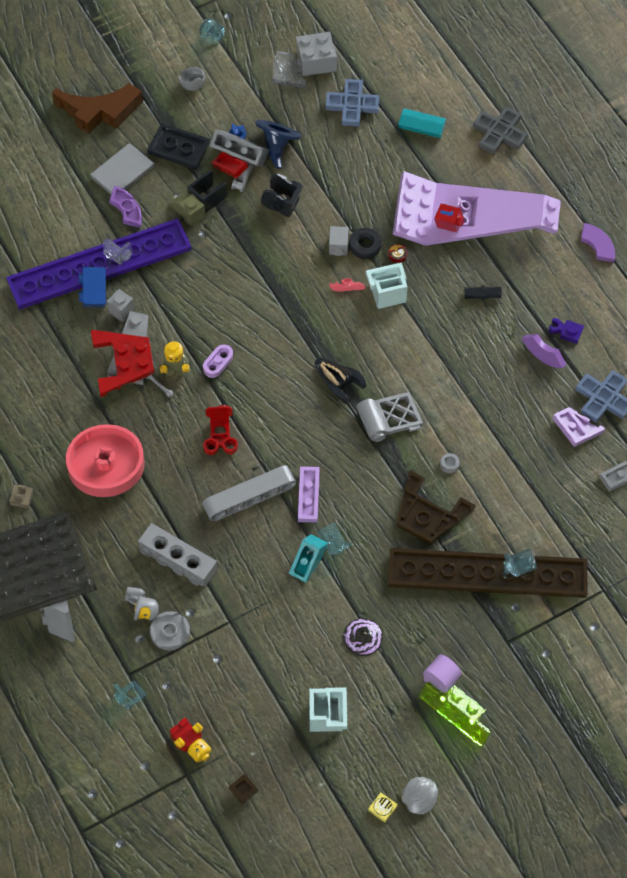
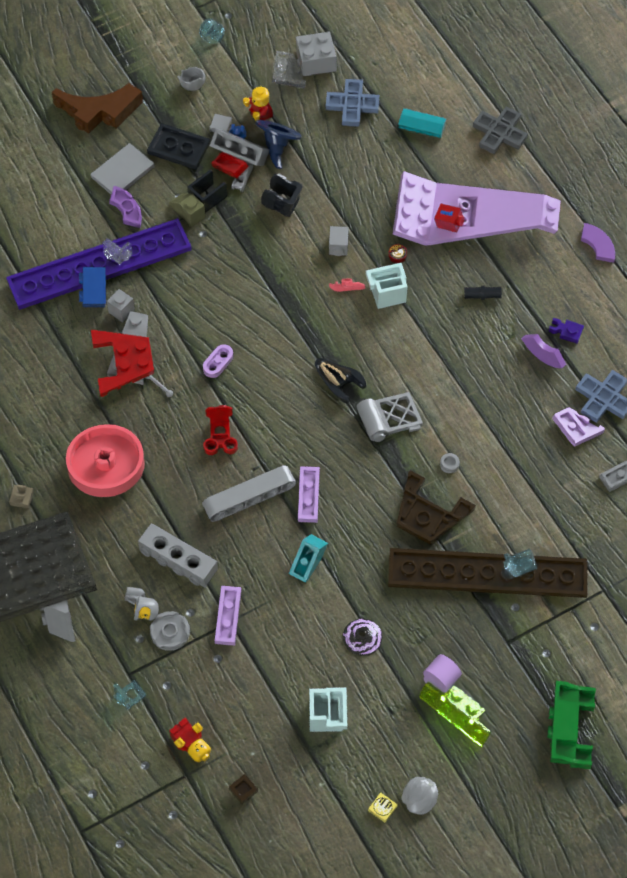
(174, 360): piece -> none
(221, 123): none -> light grey tile
(228, 615): none -> lavender plate
(260, 105): none -> piece
(334, 538): clear light blue bracket -> none
(365, 253): black tyre -> none
(564, 728): none -> green bracket

